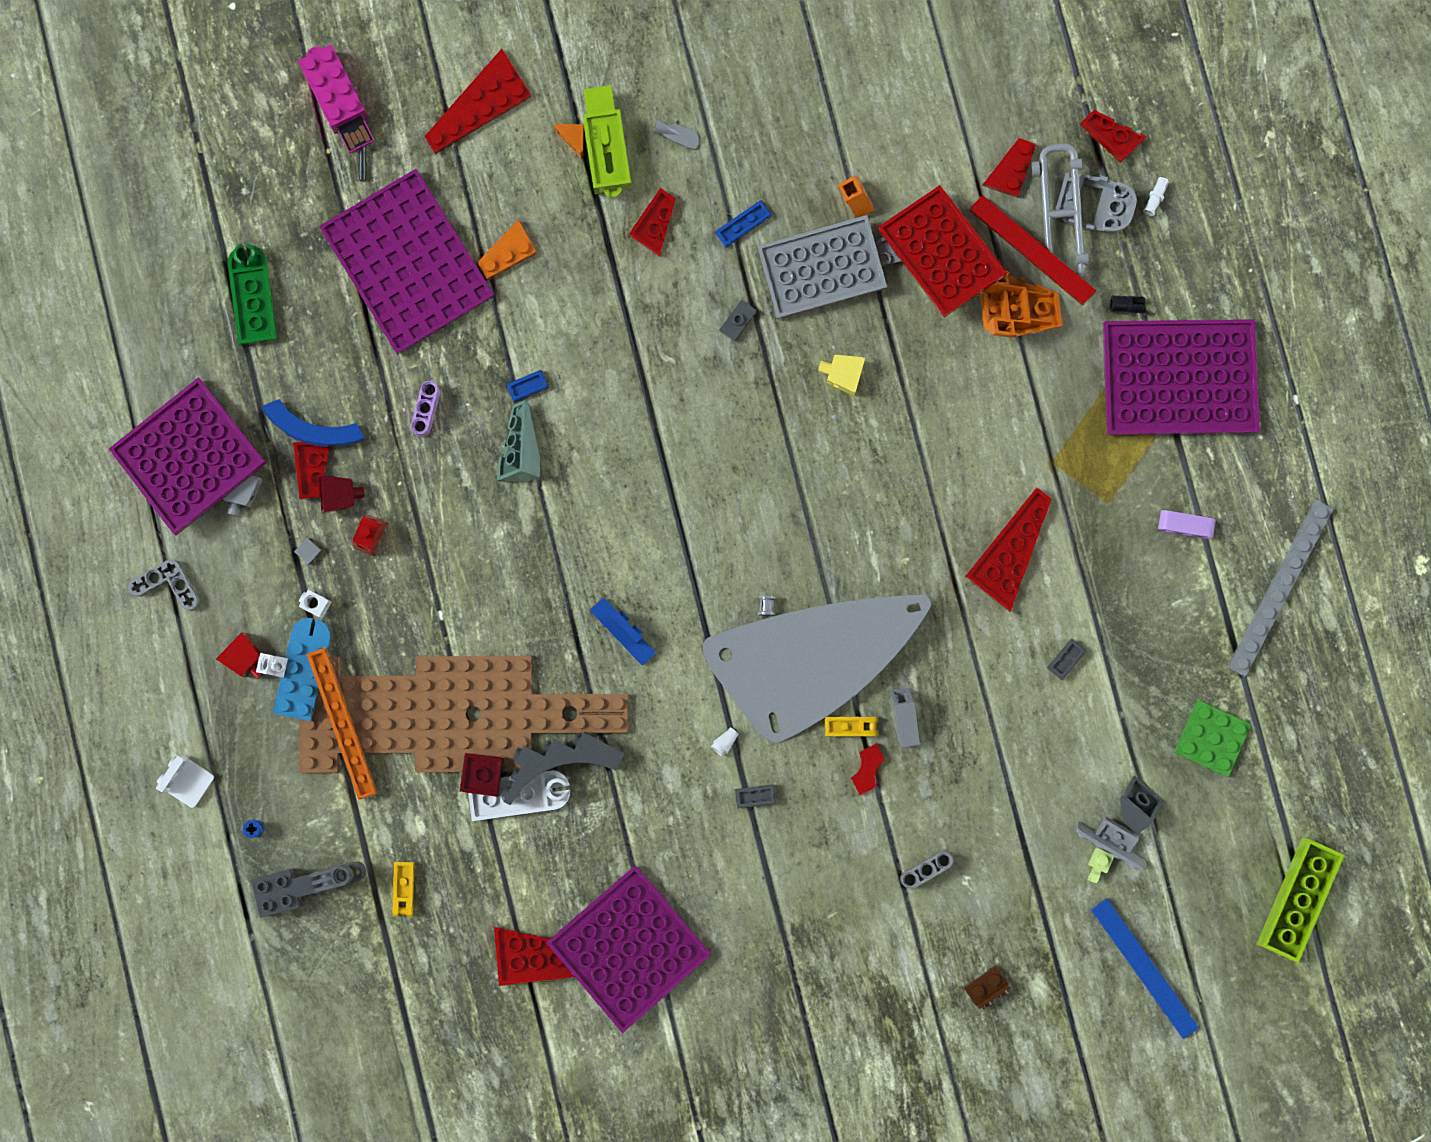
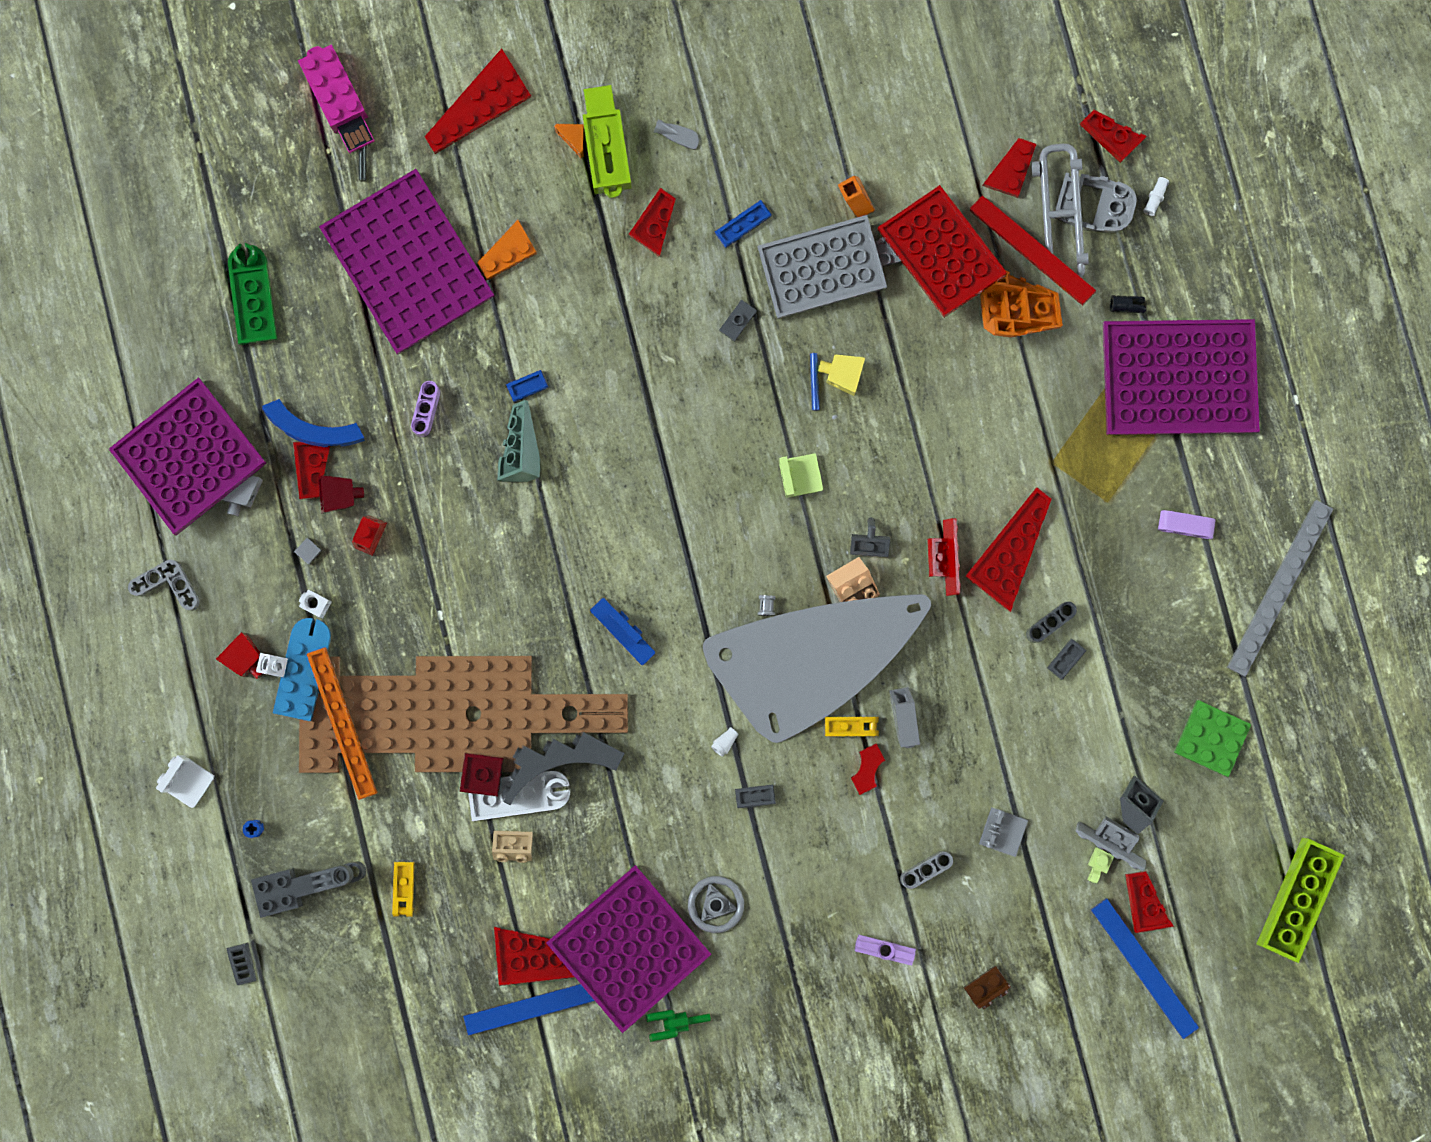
(234, 965): none -> dark grey slope
(512, 846): none -> tan bracket
(526, 1009): none -> blue tile
(673, 1023): none -> green plant
(716, 904): none -> light grey piece
(800, 475): none -> yellowish green bracket
(814, 381): none -> blue bar
(853, 582): none -> light nougat slope
(870, 544): none -> dark grey plate
(897, 952): none -> lavender piece
(944, 557): none -> red bracket
(1003, 832): none -> light grey hinge
(1042, 624): none -> dark grey beam
(1145, 906): none -> red wing

